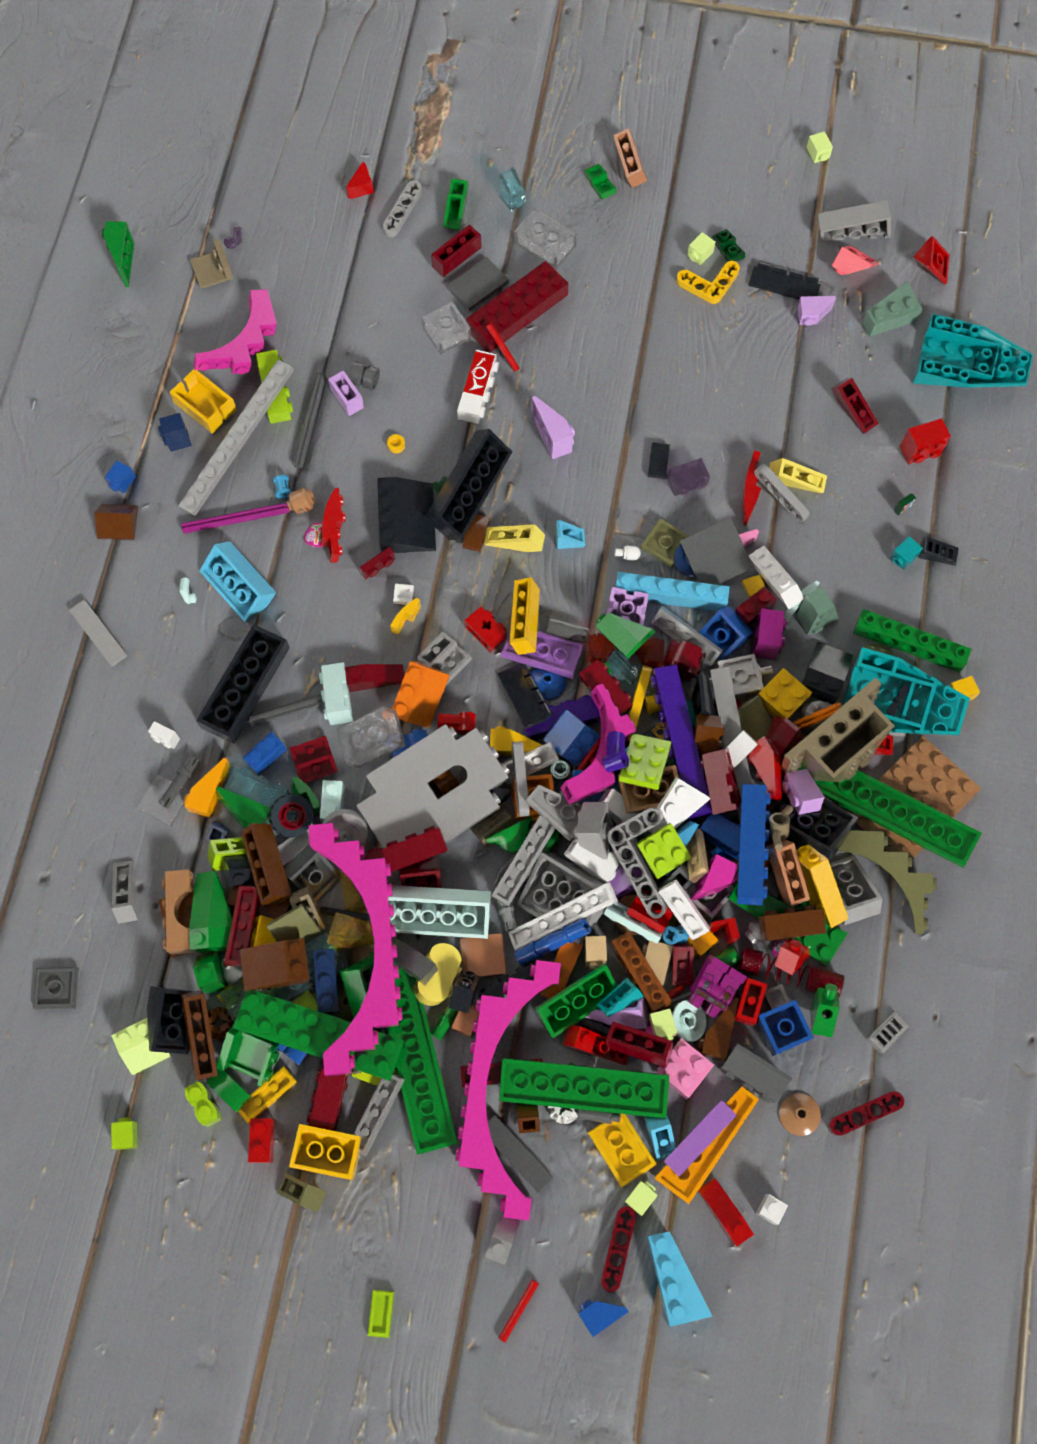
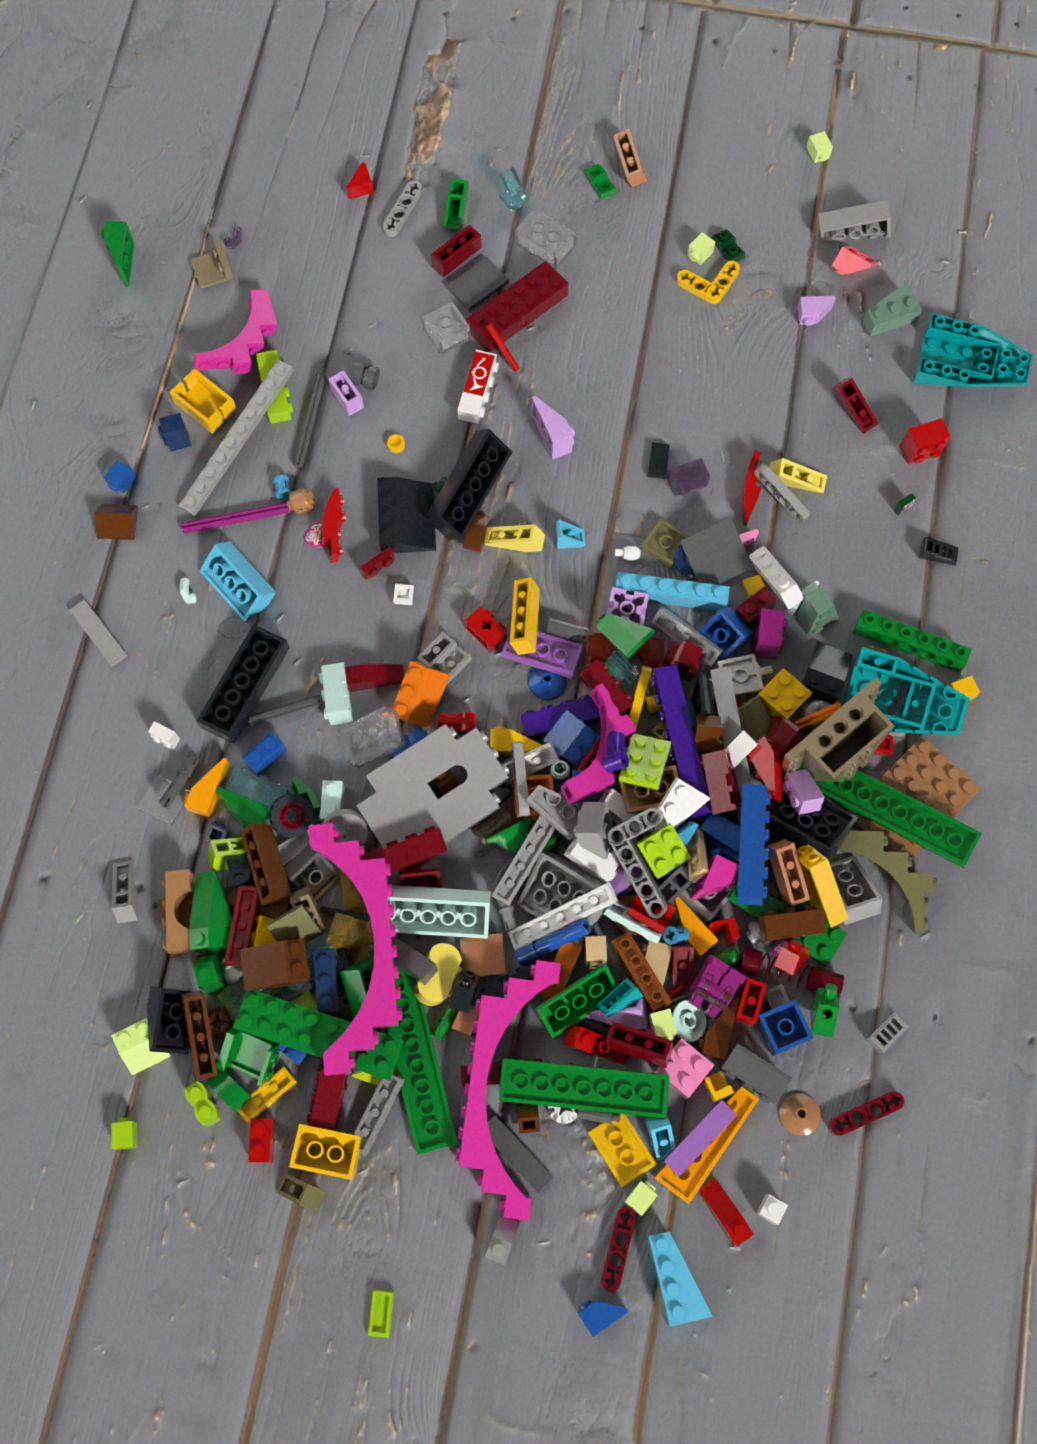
(55, 988): dark grey tile -> none
(313, 759): dark red slope -> none
(408, 612): yellow slope -> none
(518, 1311): red bar -> none
(525, 695): black windscreen -> none
(684, 909): white plate -> none
(717, 1086): none -> yellow panel
(779, 826): dark tan piece -> none
(780, 283): black windscreen -> none
(906, 553): teal brick -> none
(934, 259): red slope -> none

